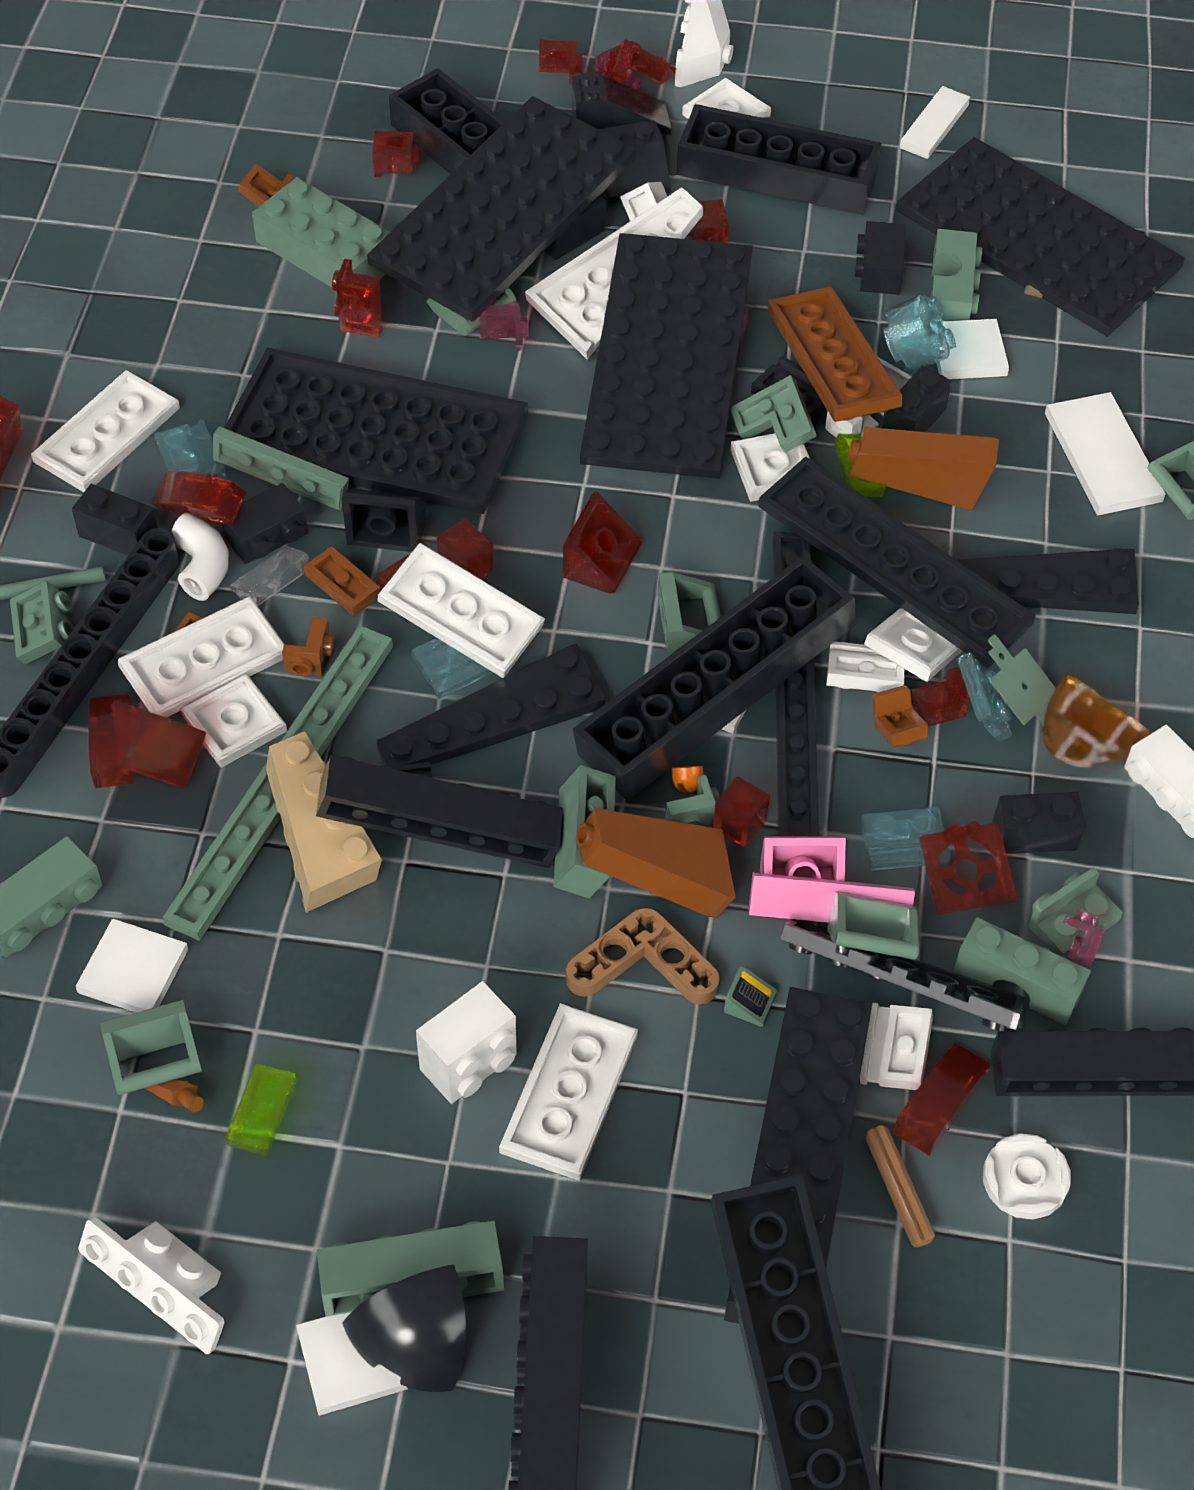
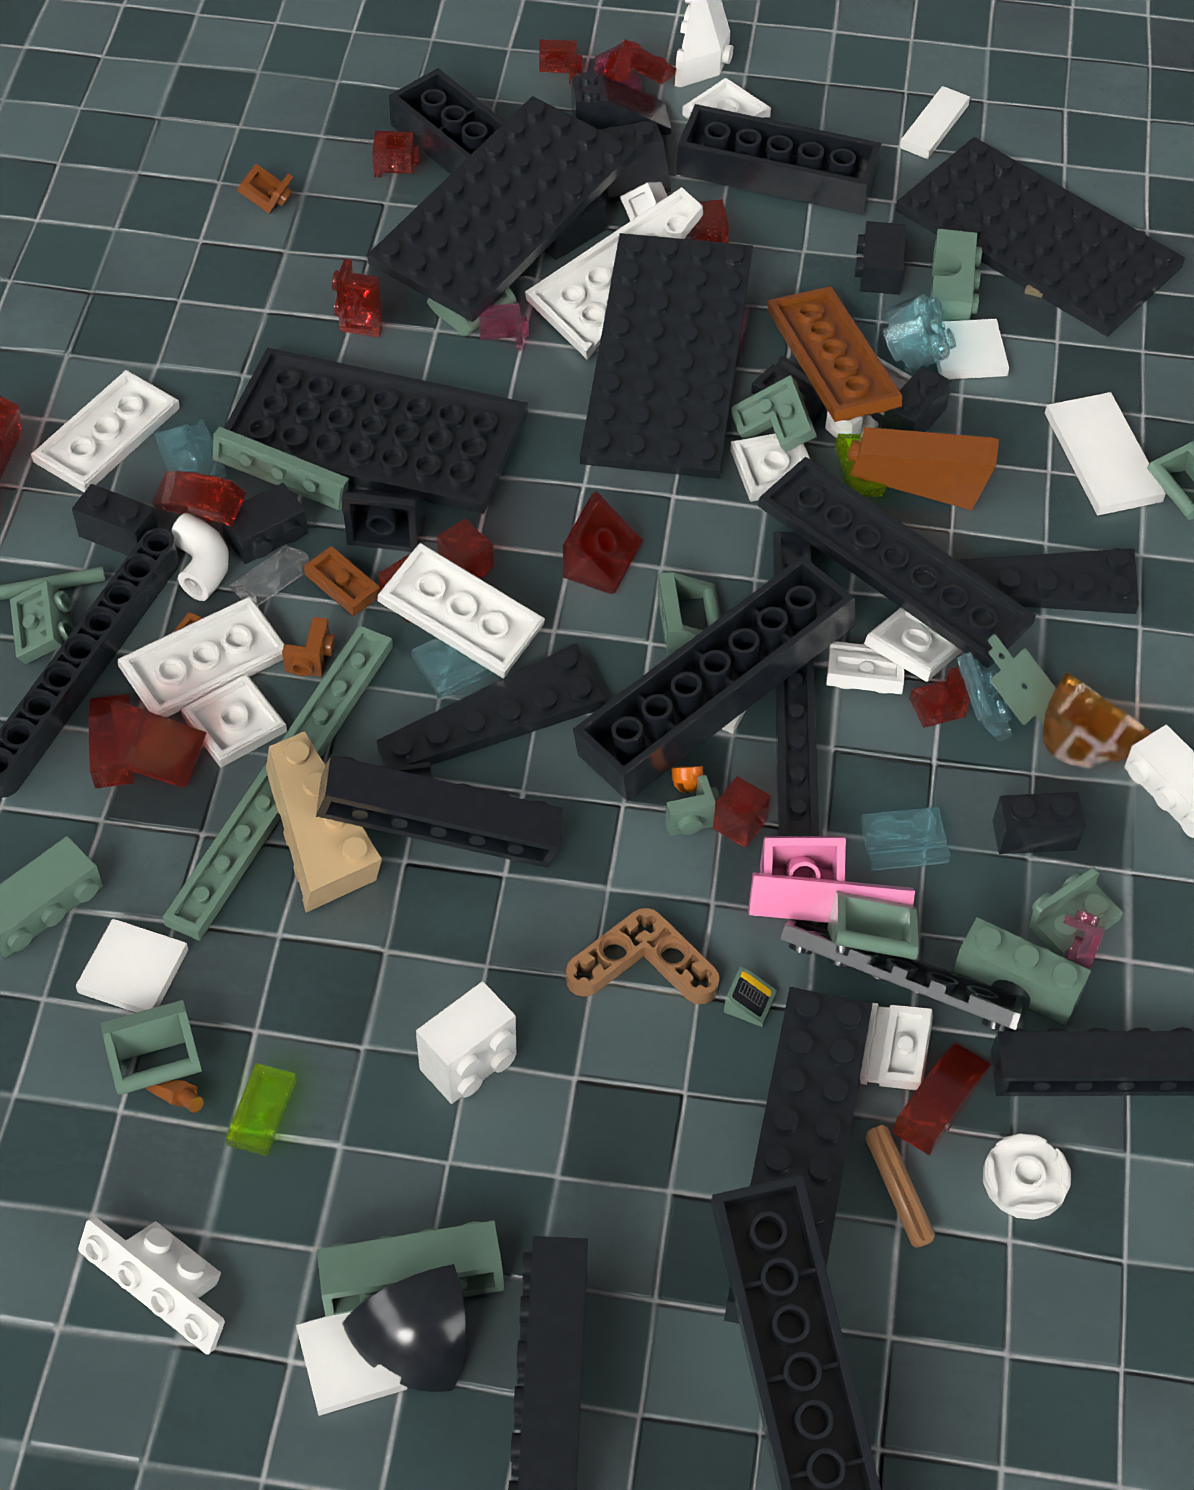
(316, 231): sand green brick -> none
(569, 1092): white tile -> none
(578, 799): sand green brick -> none
(660, 856): dark orange slope -> none
(896, 717): dark orange bracket -> none
(987, 835): clear red piece -> none

